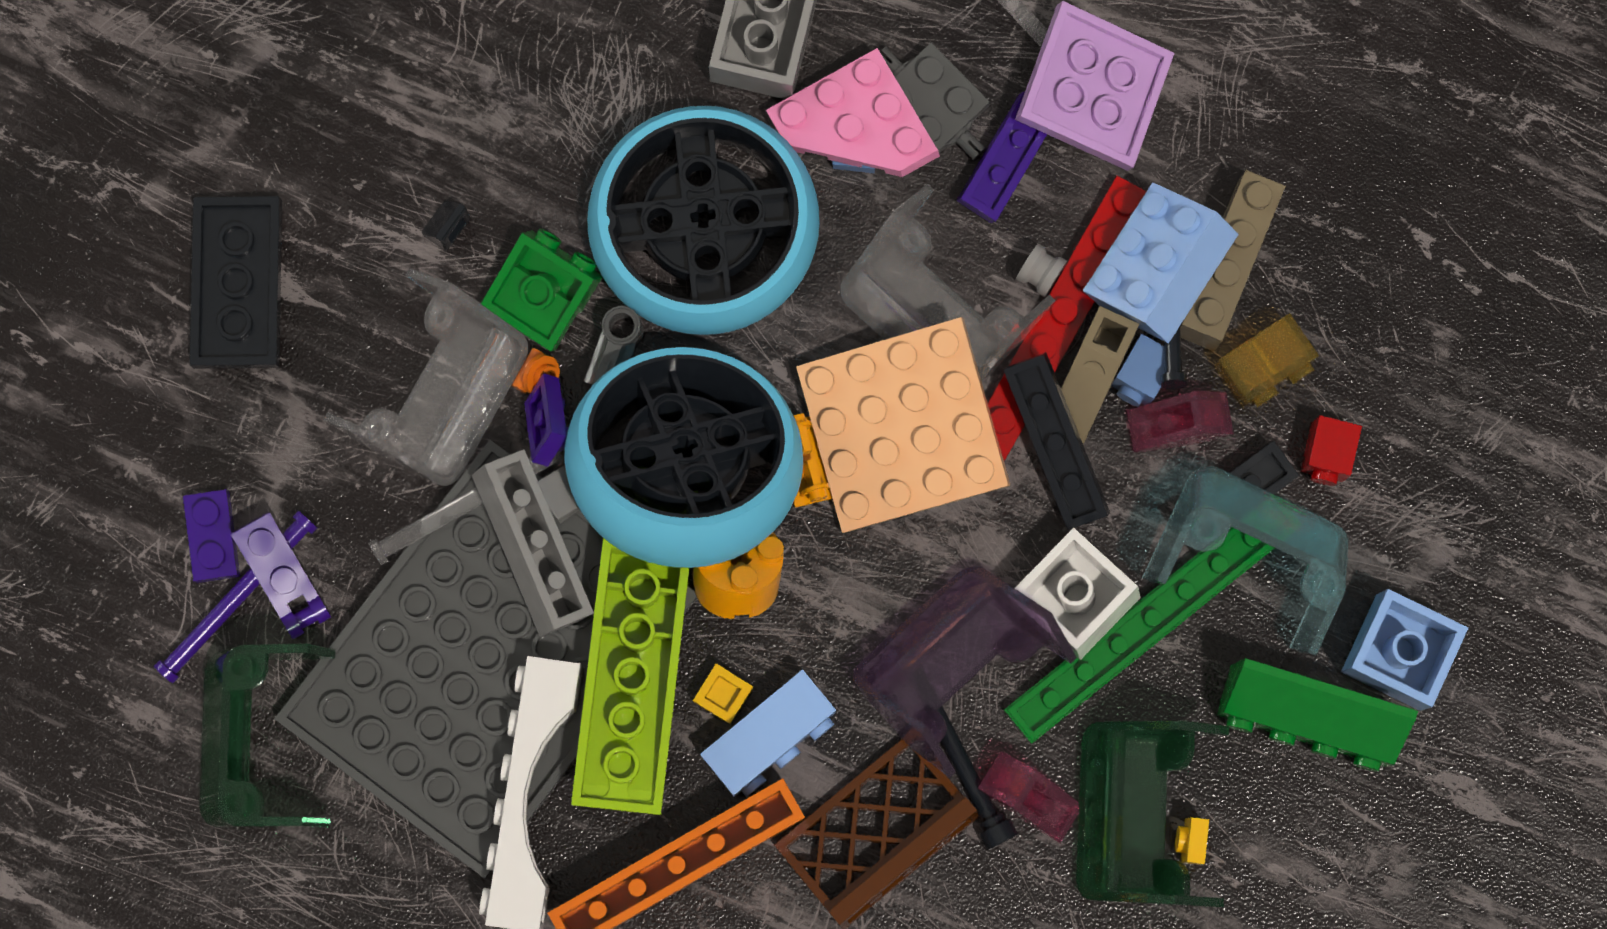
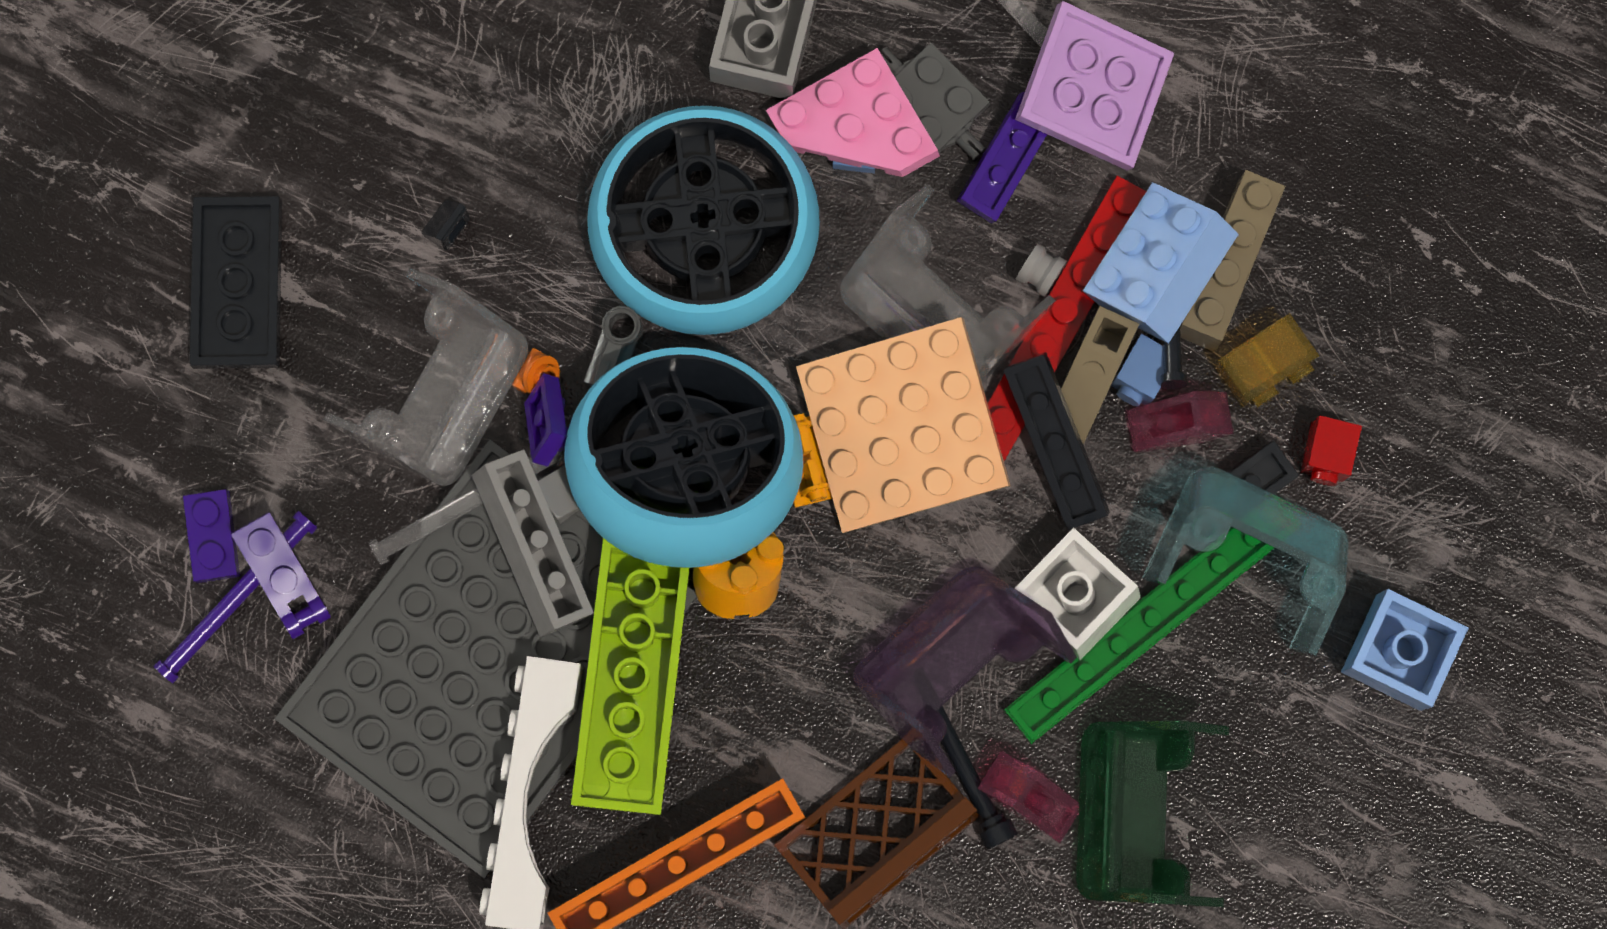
(225, 788): clear green windscreen -> none
(542, 288): green plate -> none
(723, 694): yellow plate -> none
(770, 735): light blue brick -> none
(1192, 840): yellow plate -> none
(1315, 714): green slope -> none

